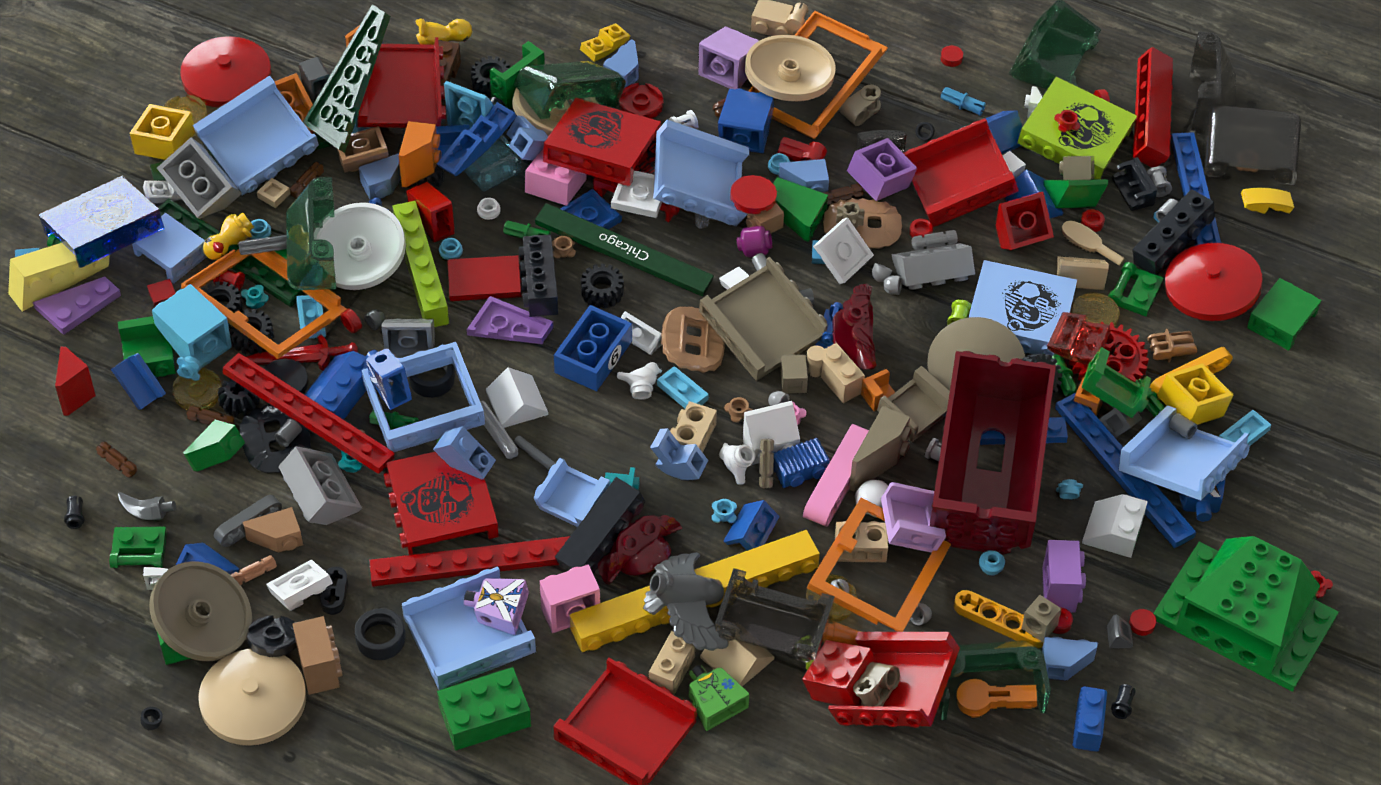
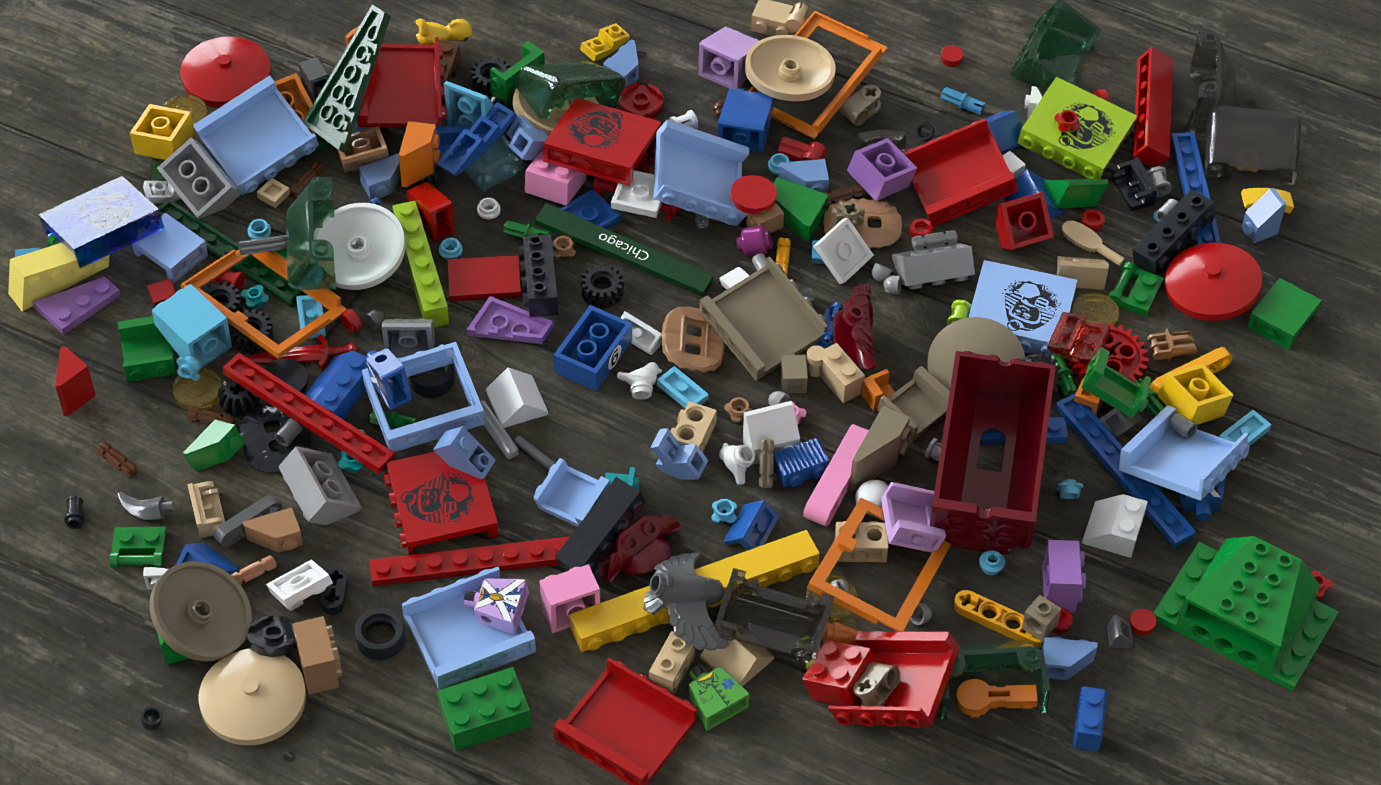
(138, 381): blue panel -> none
(206, 508): none -> tan hinge
(233, 231): yellow animal -> none
(782, 255): none -> light orange axle
(1077, 167): dark tan brick -> none
(1122, 707): black pin -> none
(1264, 216): none -> medium blue slope

